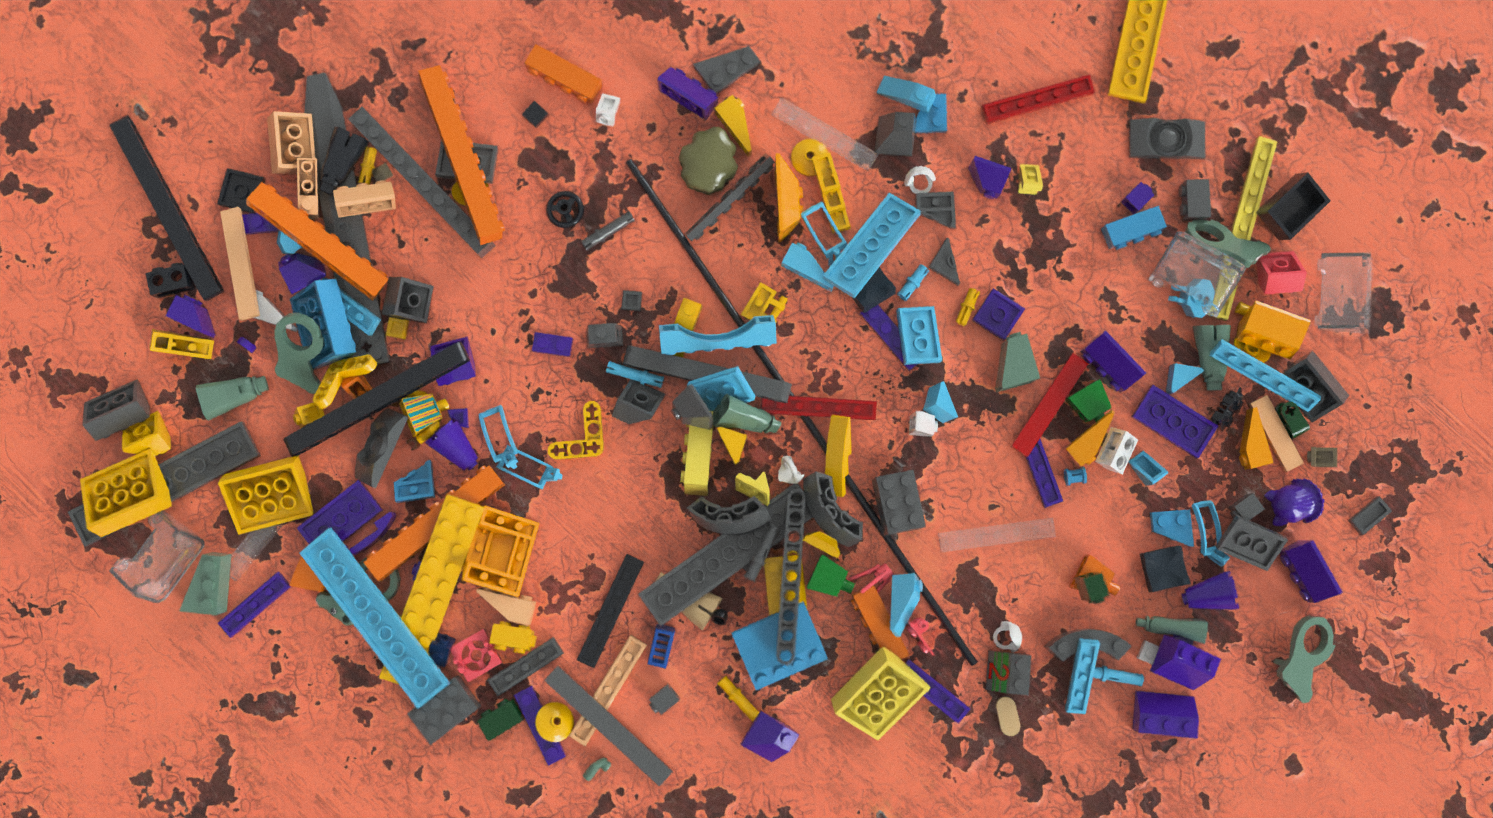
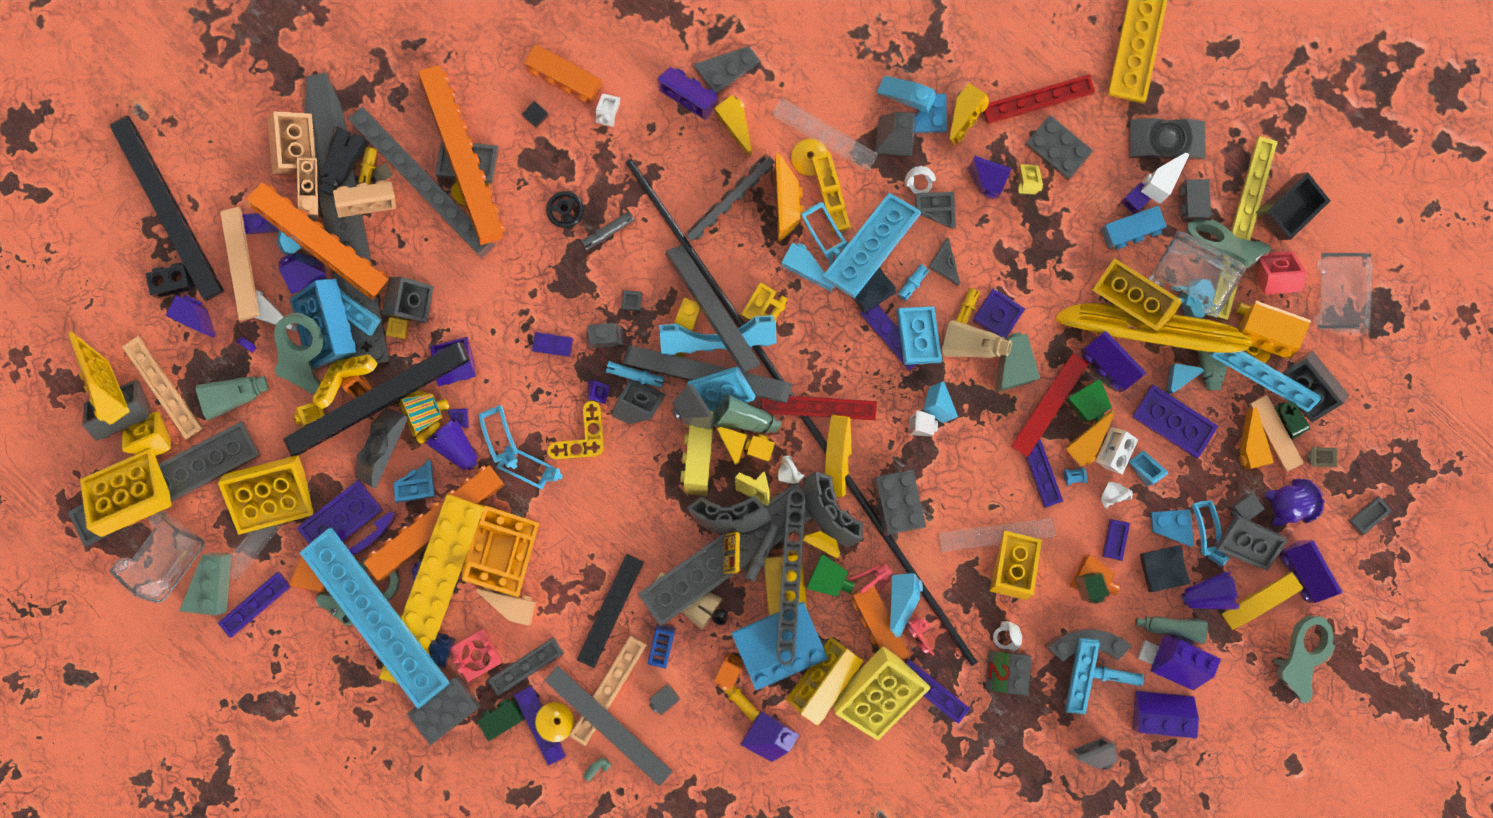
(99, 381): none -> yellow slope
(163, 388): none -> light nougat tile
(180, 344): yellow slope -> none
(237, 188): black tile -> none
(506, 636): yellow brick -> none
(597, 391): none -> dark purple slope
(708, 161): olive piece -> none
(712, 308): none -> dark grey tile
(729, 671): none -> orange slope
(731, 553): none -> slope
(760, 447): none -> yellow brick
(824, 682): none -> yellow slope
(968, 107): none -> yellow slope
(968, 341): none -> tan piece
(1007, 716): tan tile -> none
(1016, 566): none -> yellow slope
(1059, 147): none -> dark grey plate
(1097, 753): none -> dark grey slope
(1115, 493): none -> white piece
(1116, 539): none -> dark purple tile
(1137, 295): none -> yellow slope
(1162, 181): none -> white slope
(1177, 332): none -> yellow piece
(1231, 402): black hinge -> none
(1262, 600): none -> yellow slope

